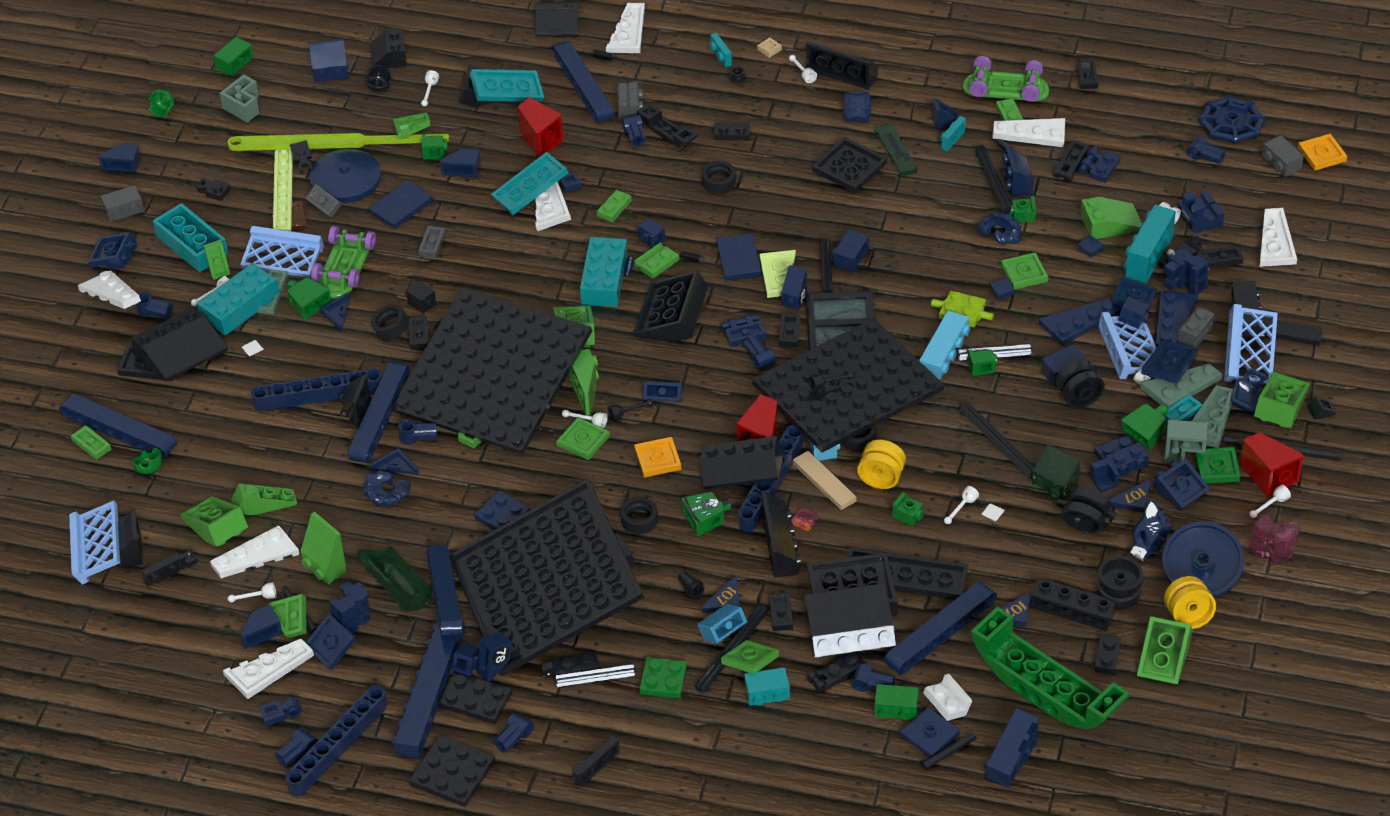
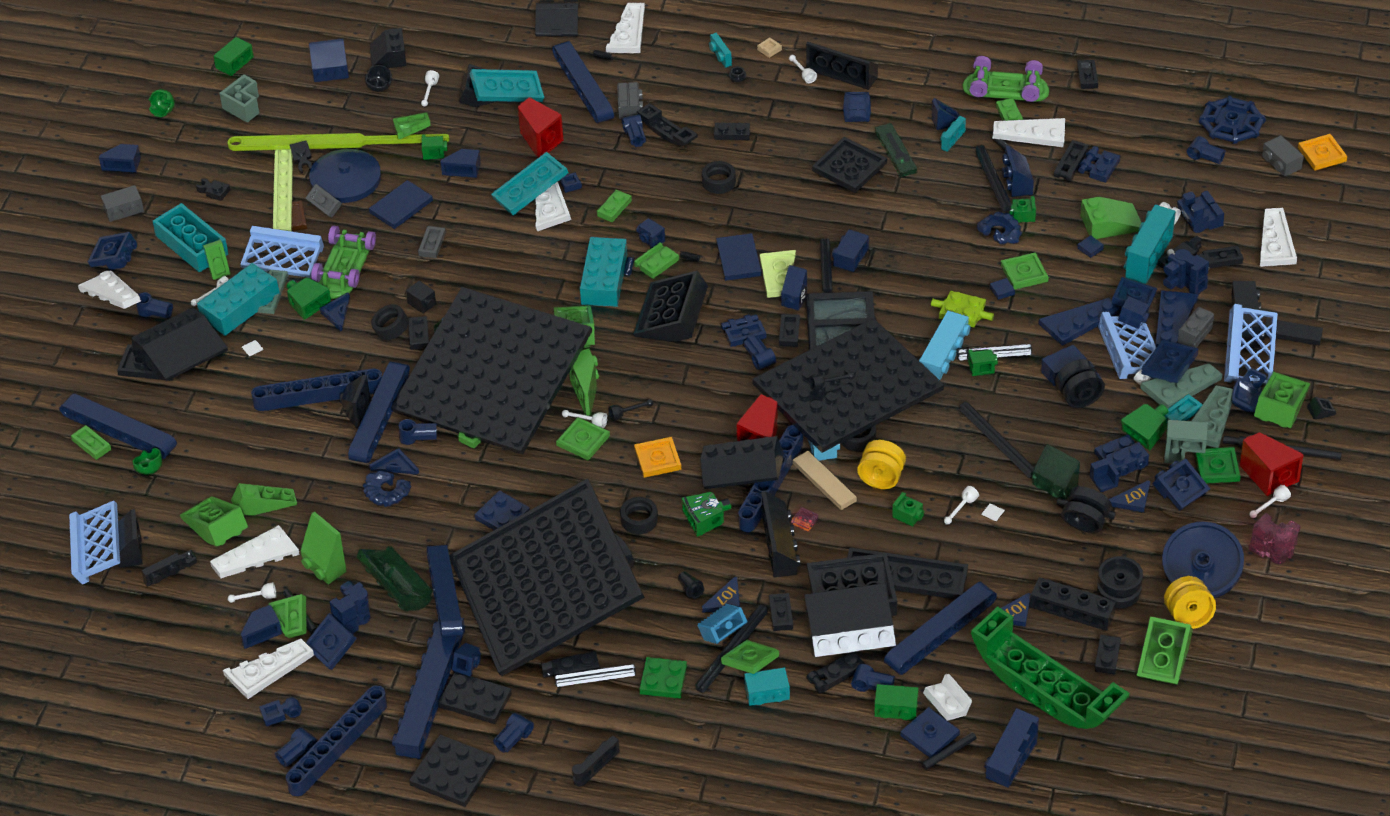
(493, 655): dark blue slope -> none
(662, 391): dark blue slope -> none
(1150, 532): dark blue piece -> none

